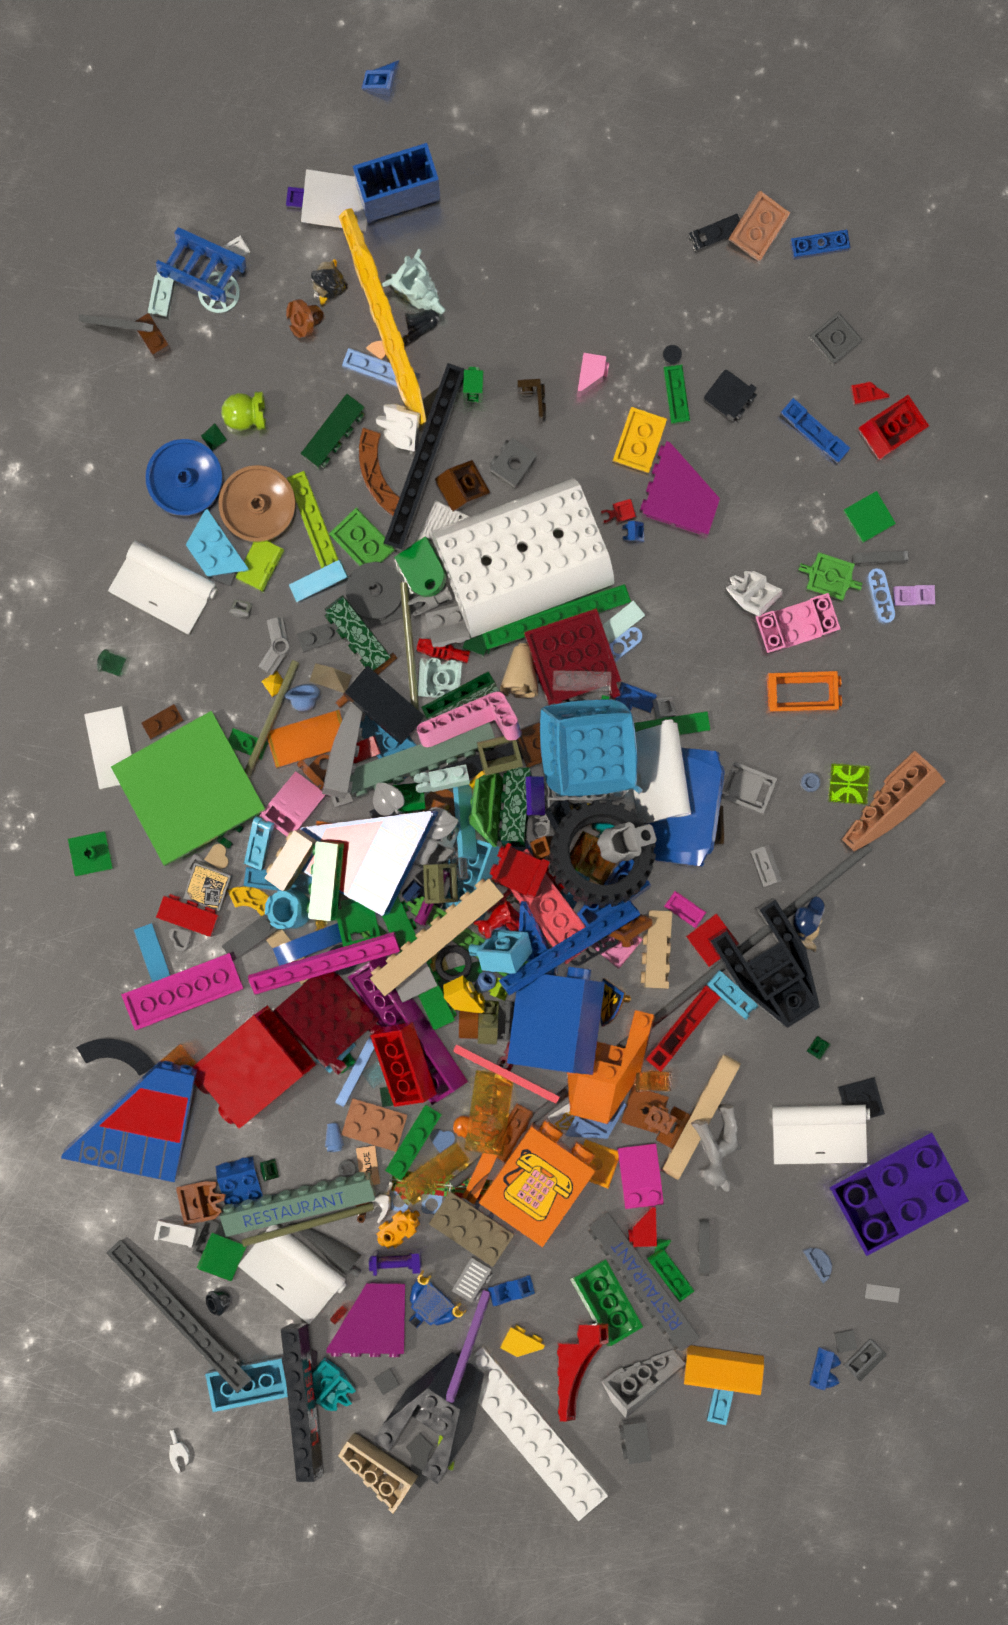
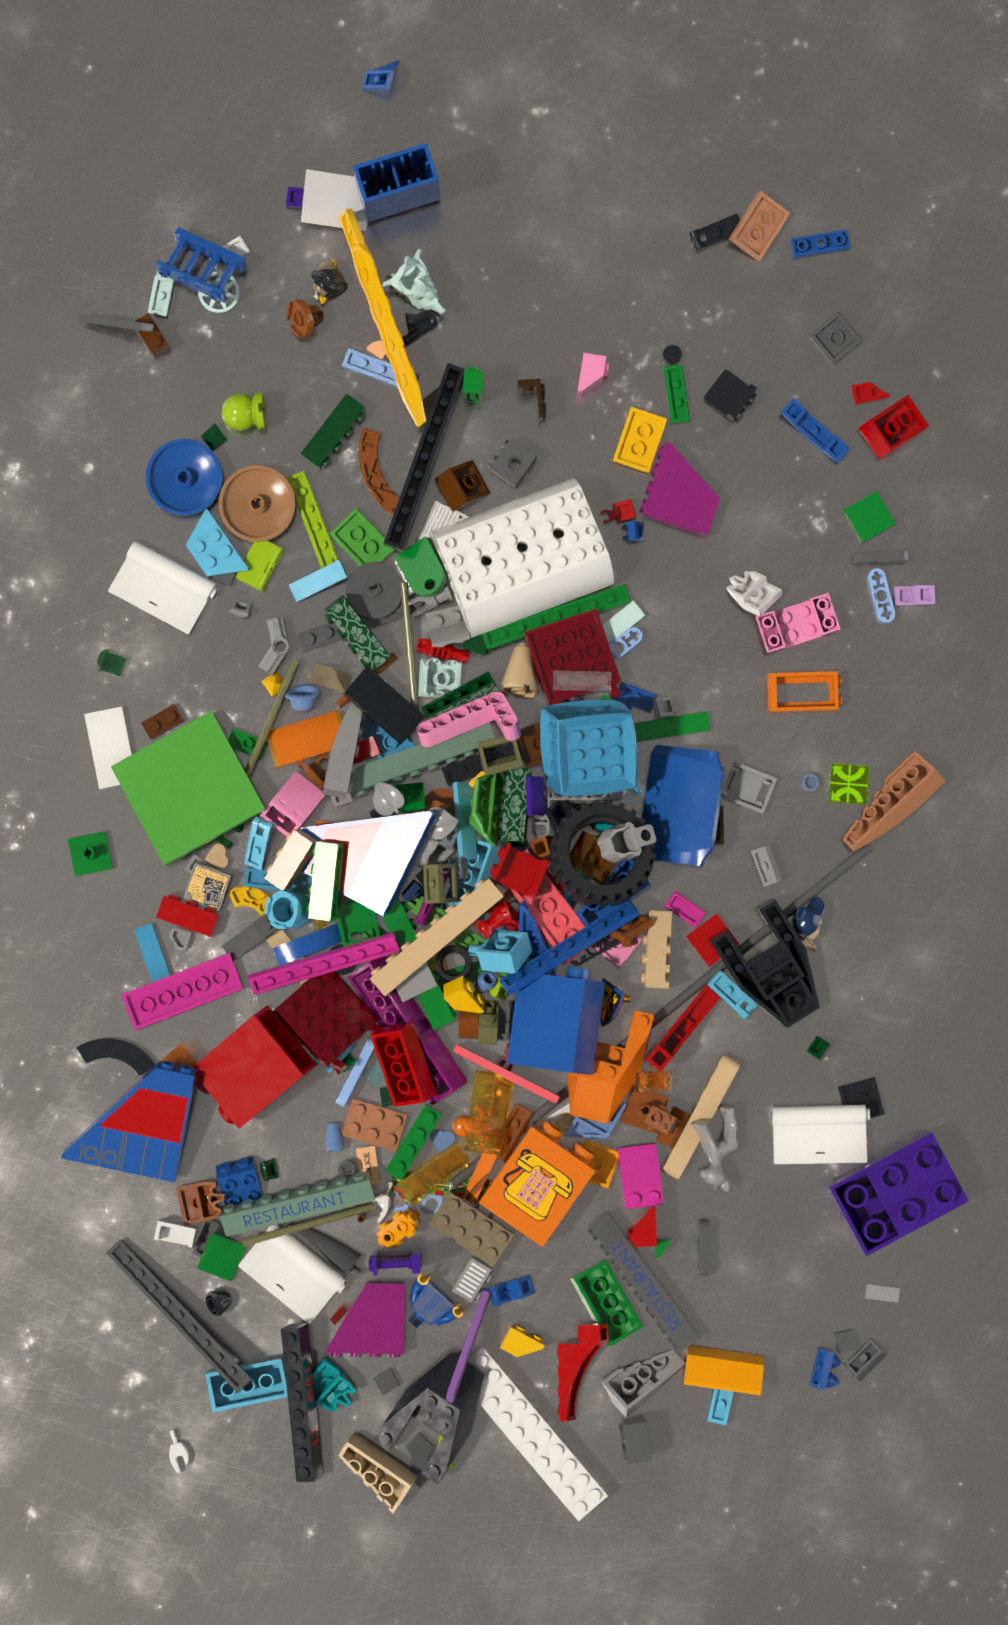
(400, 426): white plate -> none
(442, 779): light aqua hinge -> none
(660, 774): white door -> none
(670, 1274): green tile -> none
(820, 1262): sand blue tile -> none
(830, 576): bright green plate -> none

